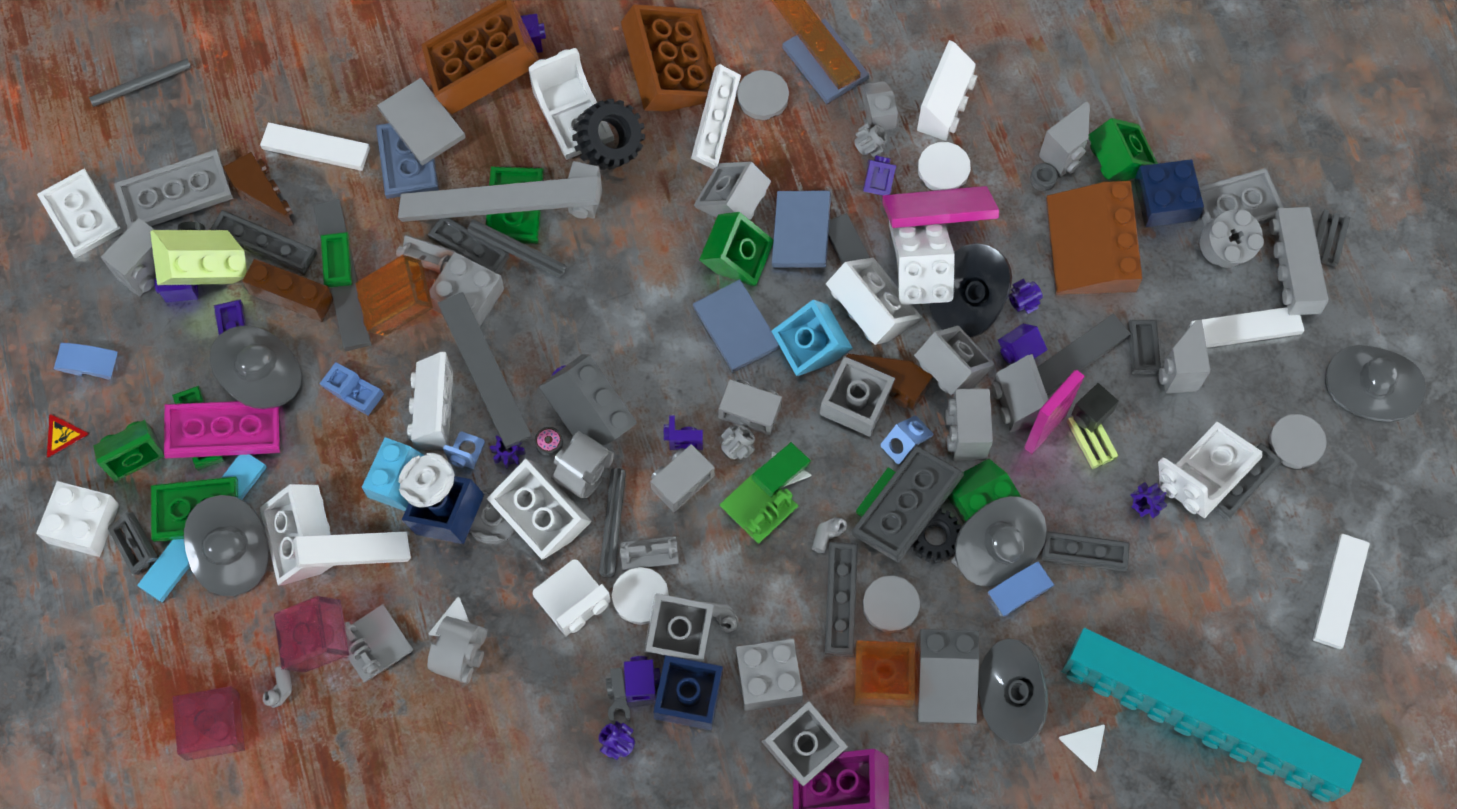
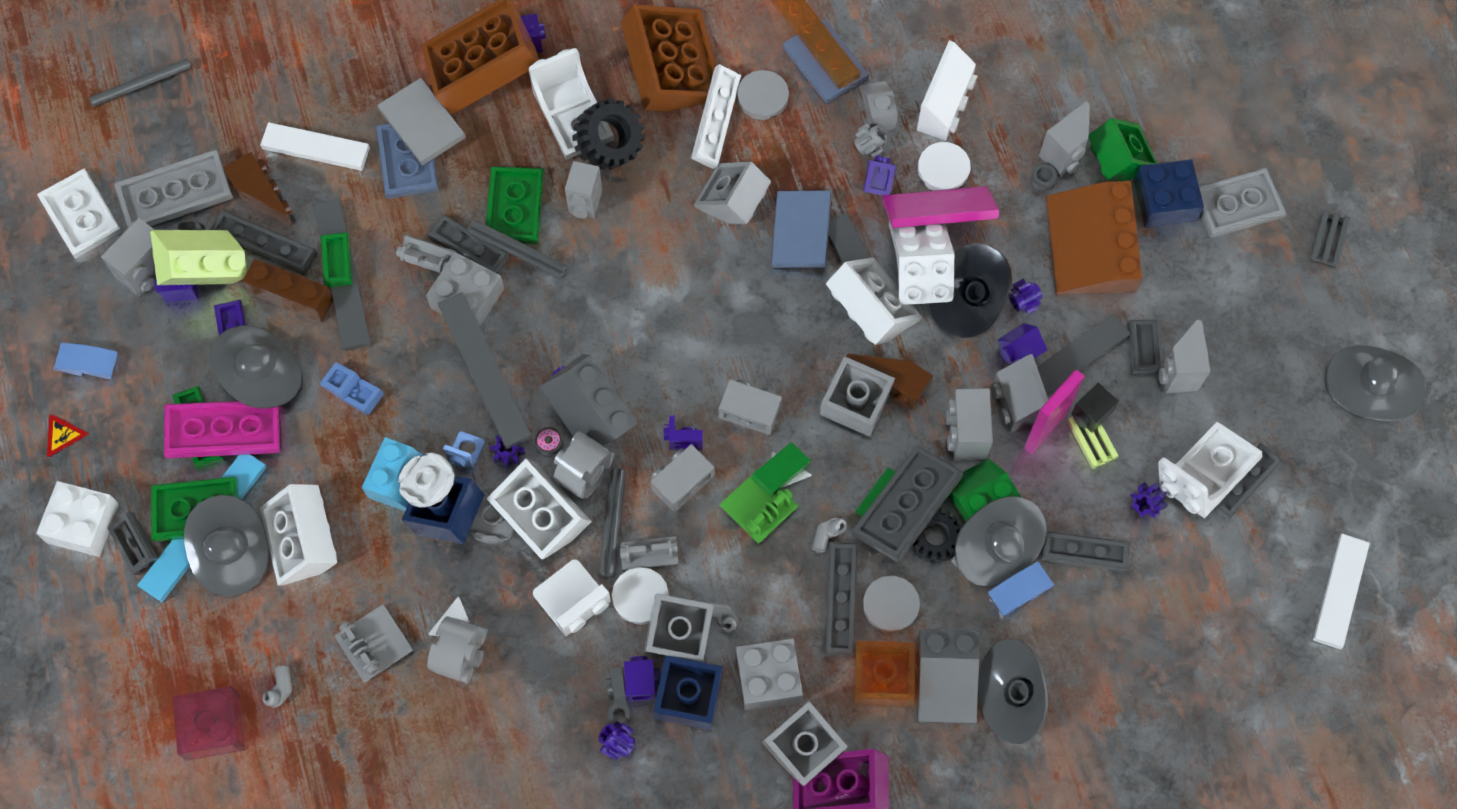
(128, 450): green slope -> none
(311, 634): clear pink brick -> none
(351, 549): white tile -> none
(394, 295): clear orange brick -> none
(431, 403): white slope -> none
(500, 199): light grey tile -> none
(736, 326): sand blue tile -> none
(737, 248): green slope -> none
(737, 442): light grey gear -> none
(811, 338): medium azure slope -> none
(911, 433): light blue bracket -> none
(953, 360): light grey brick -> none
(1086, 744): white sticker -> none
(1211, 716): teal brick -> none
(1245, 233): light grey brick -> none
(1250, 327): white tile -> none
(1298, 261): light grey brick -> none
(1298, 441): light grey tile -> none

